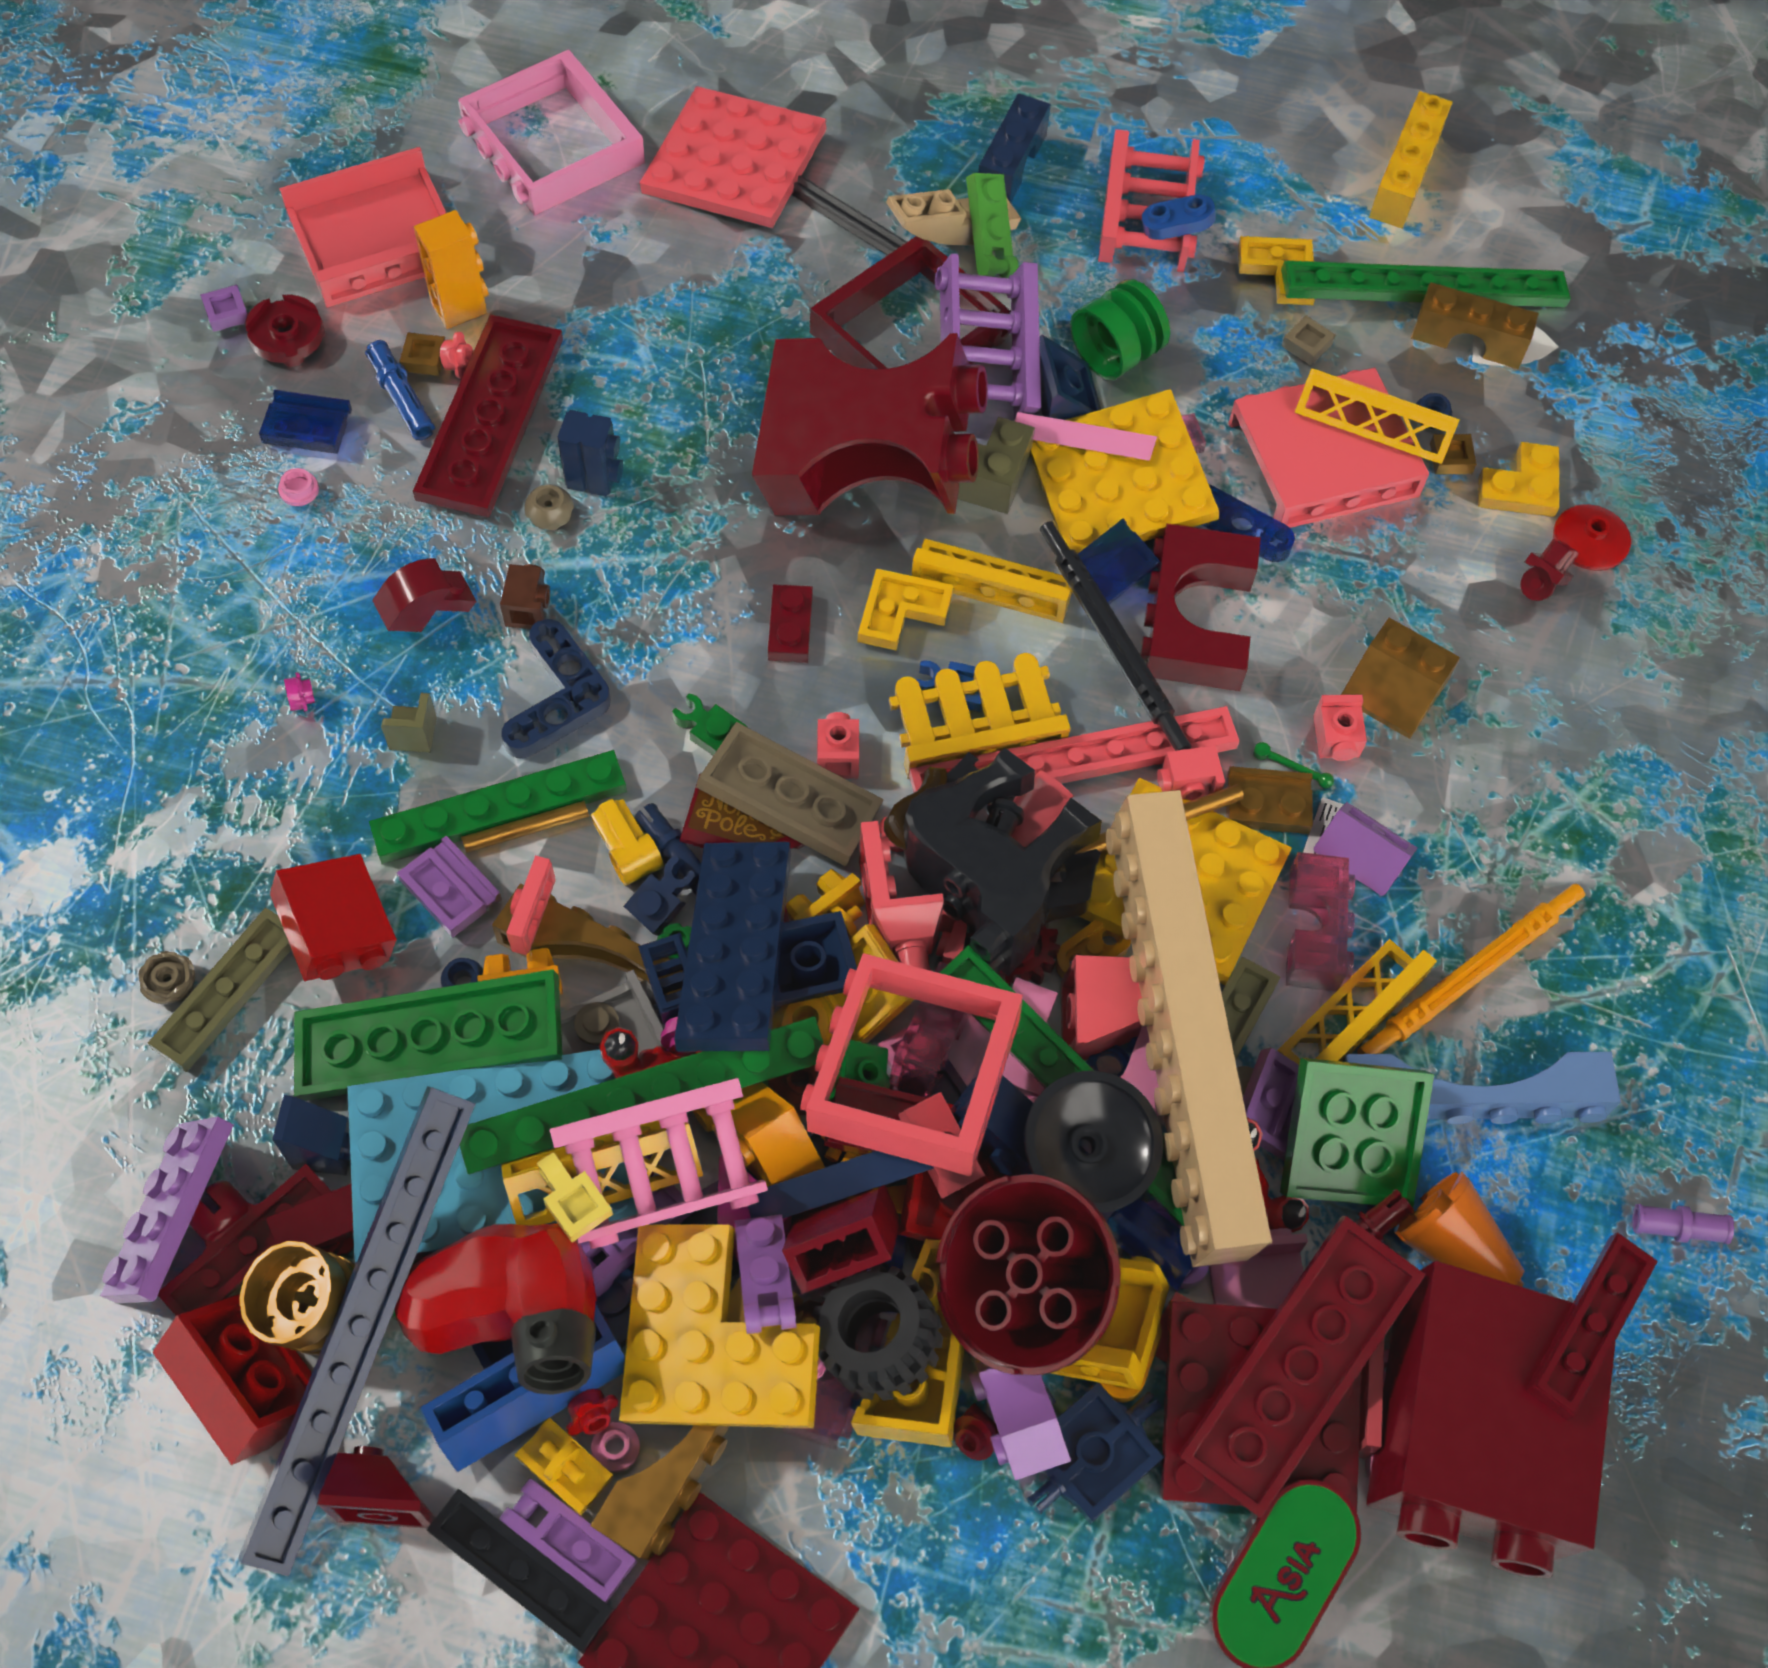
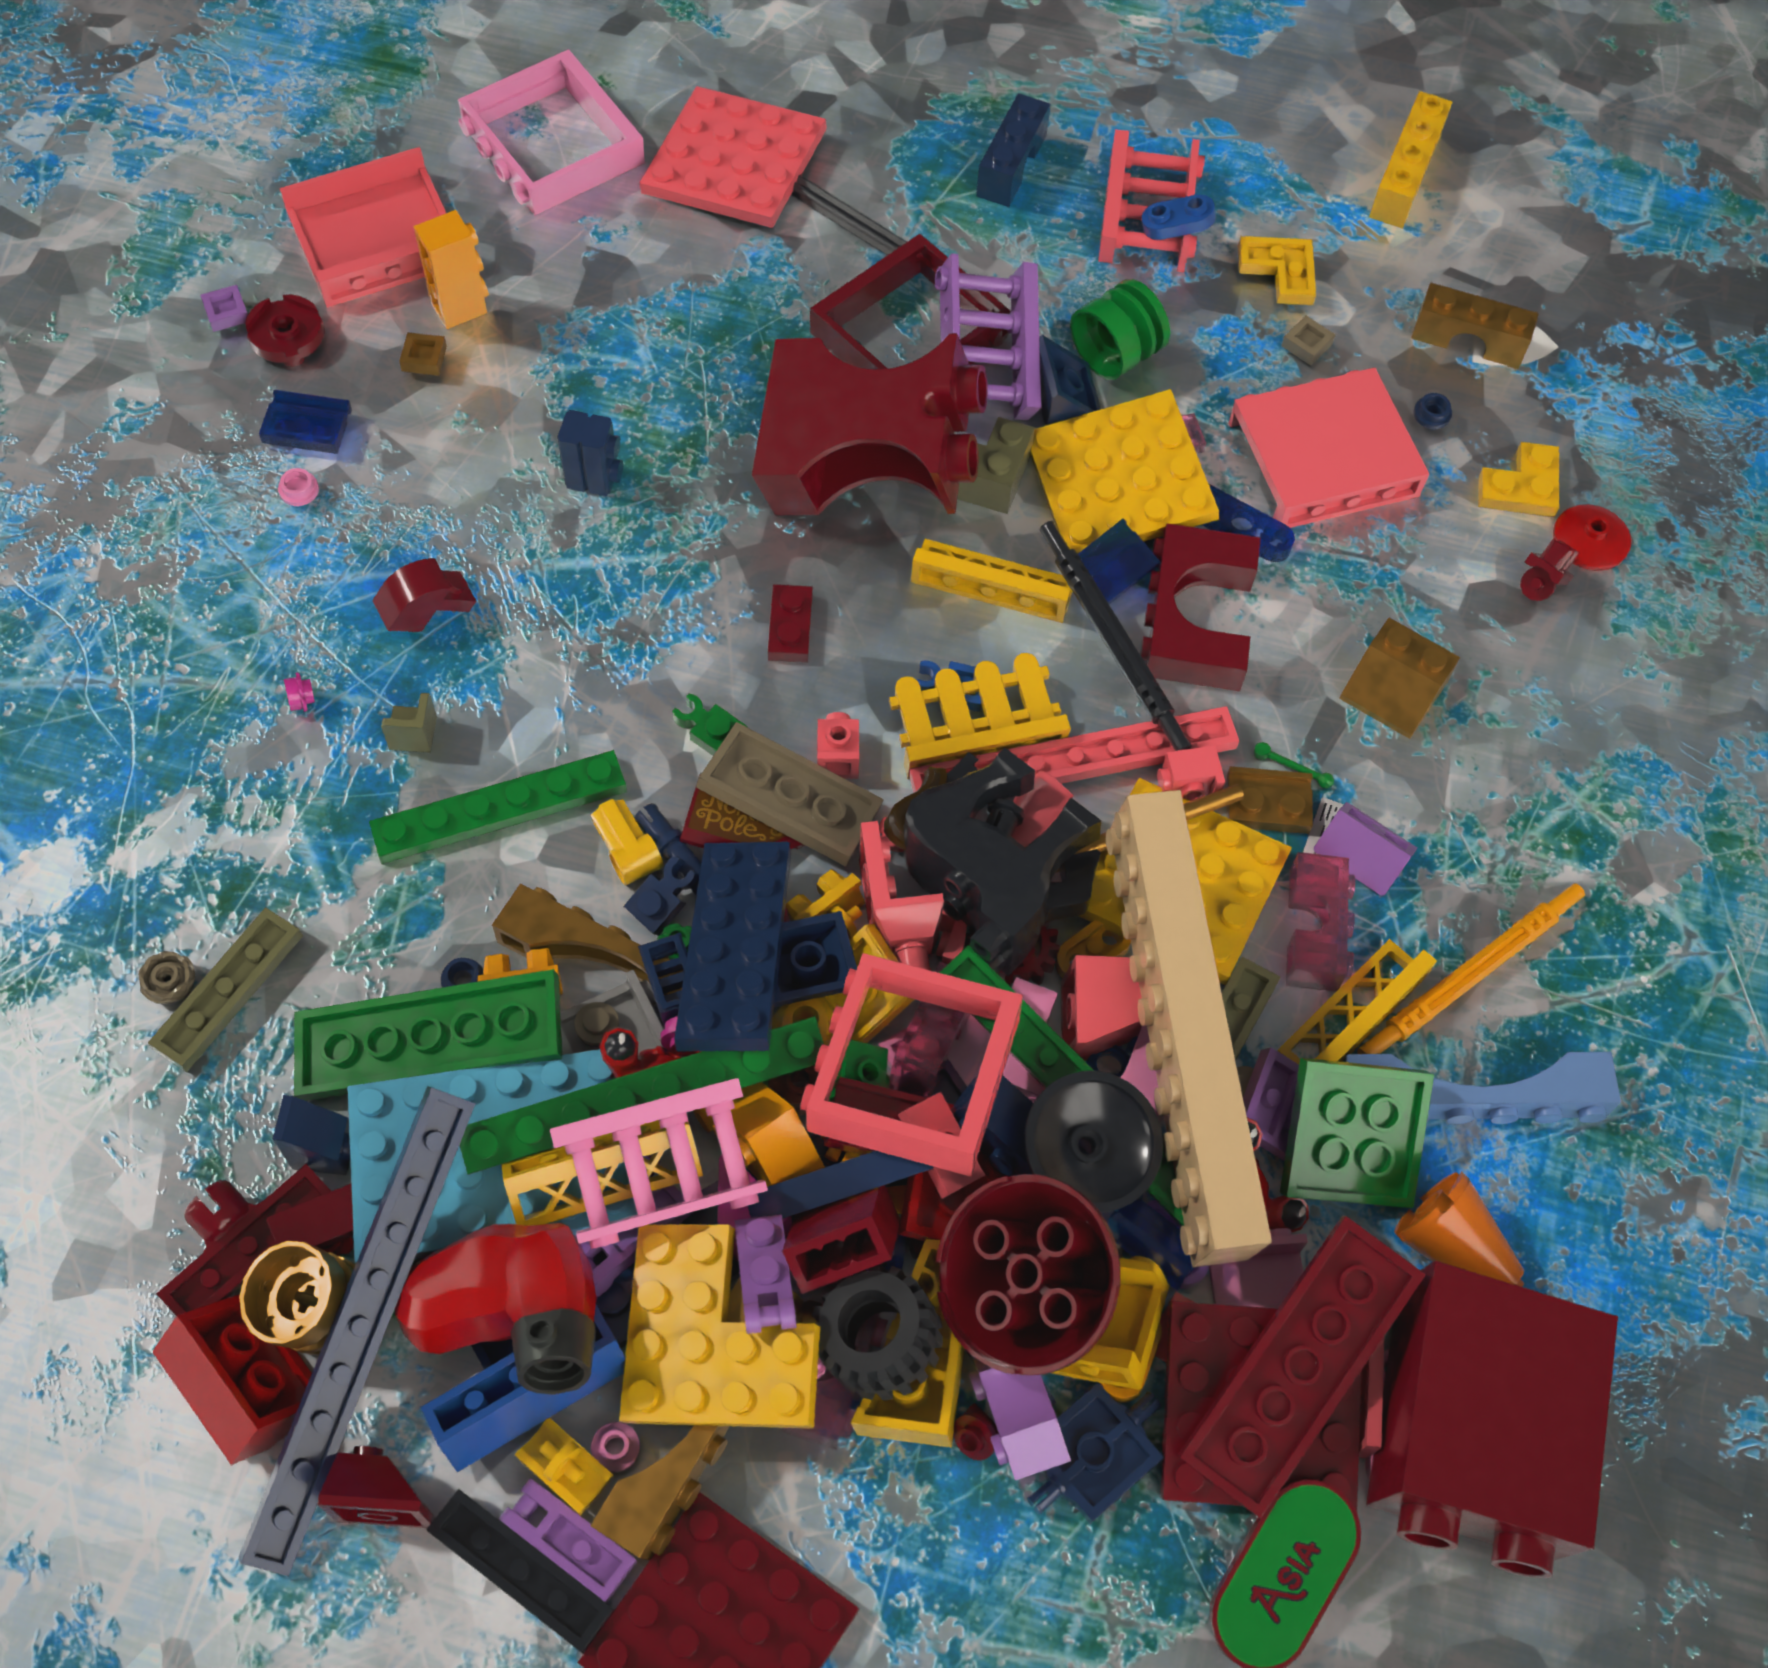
(166, 1211): medium lavender plate -> none
(332, 917): red brick -> none
(394, 379): blue pin -> none
(449, 886): medium lavender plate -> none
(456, 354): coral plate -> none
(488, 416): dark red plate -> none
(524, 596): copper brick -> none
(525, 826): pearl gold bar -> none
(529, 905): coral plate -> none
(553, 516): dark tan plate -> none
(572, 689): dark blue beam -> none
(574, 1201): light yellow plate -> none
(590, 1412): red plate -> none
(899, 597): yellow plate -> none
(939, 216): tan slope -> none
(990, 225): bright green plate -> none
(1089, 436): bright pink sticker -> none
(1340, 727): coral brick -> none
(1382, 401): yellow fence -> none
(1385, 1215): dark red axle -> none
(1411, 282): green tile -> none
(1459, 456): pearl gold plate -> none
(1591, 1326): dark red tile -> none
(1683, 1224): medium lavender pin -> none

